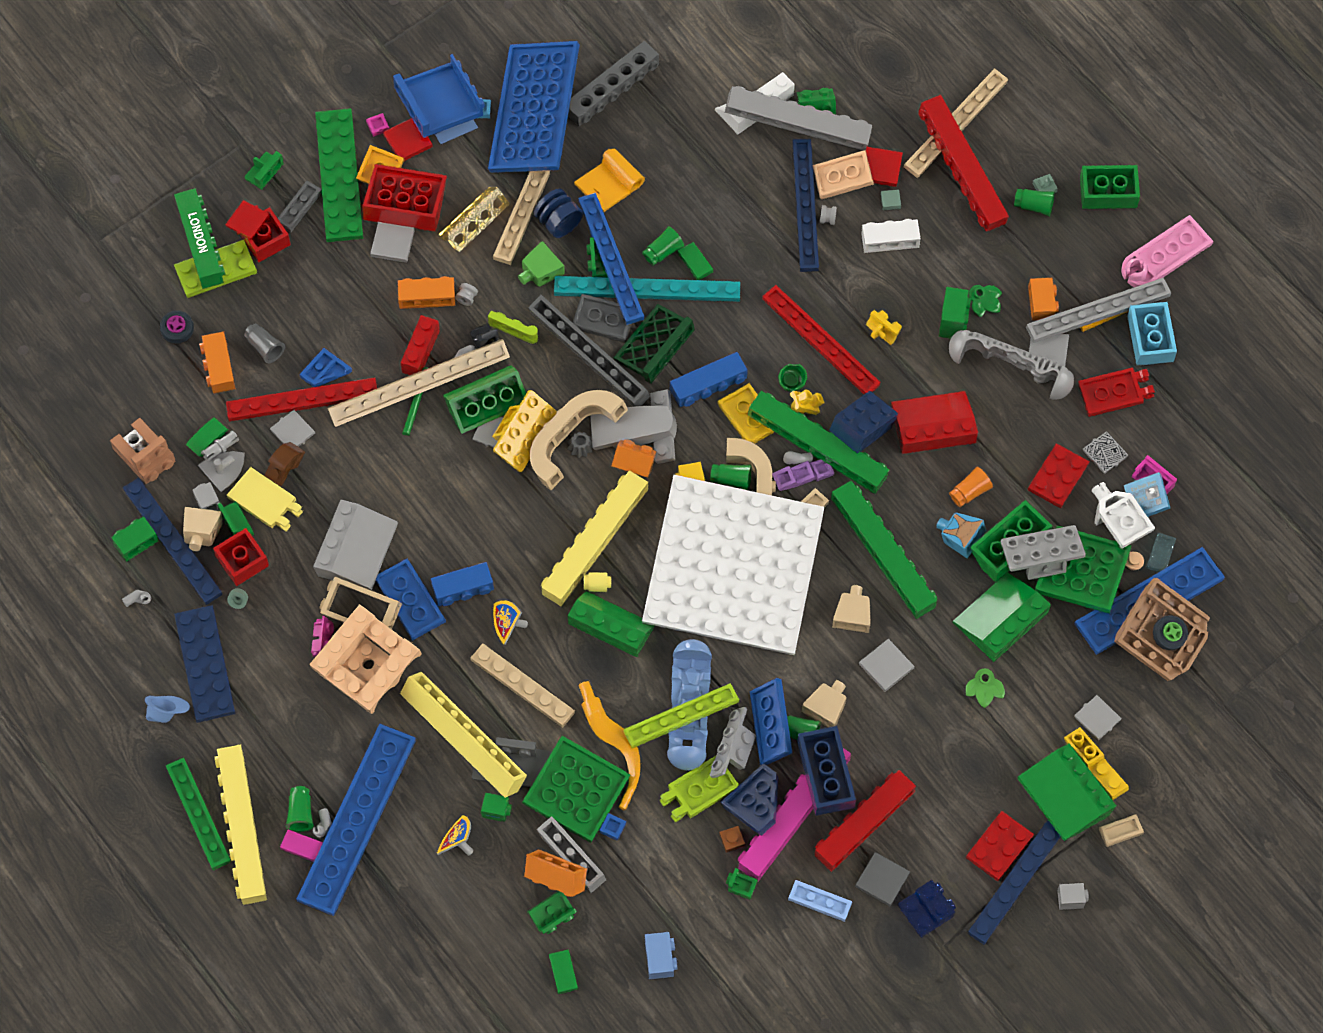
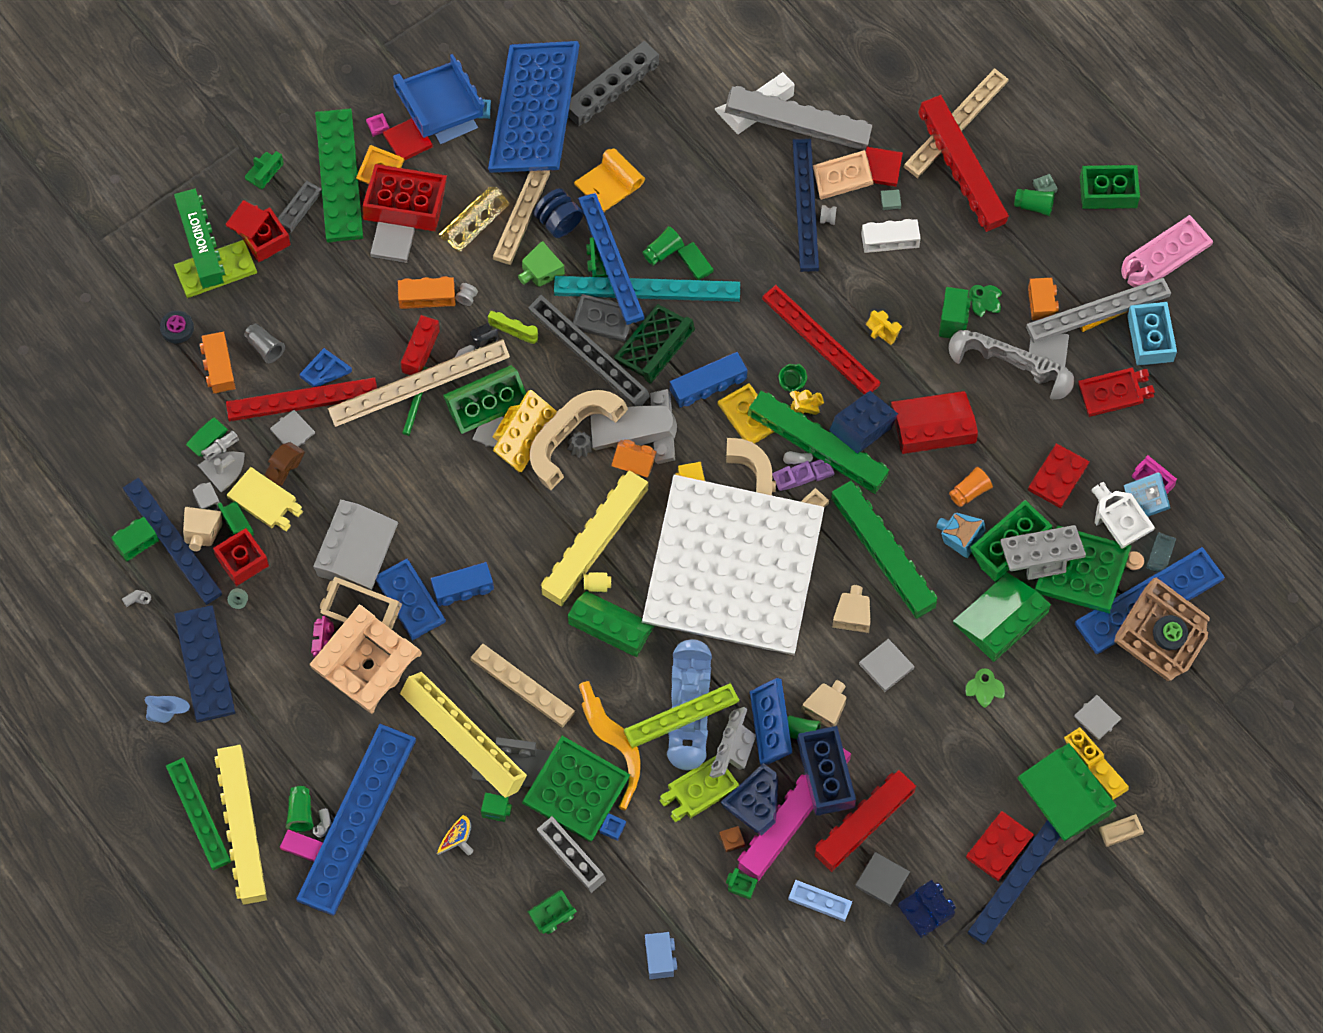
(150, 459): nougat brick -> none
(506, 617): shield -> none
(555, 873): orange brick -> none
(563, 971): green tile -> none
(732, 475): green plant -> none
(820, 99): green bracket -> none
(1072, 896): light grey brick -> none
(1105, 452): light grey piece -> none

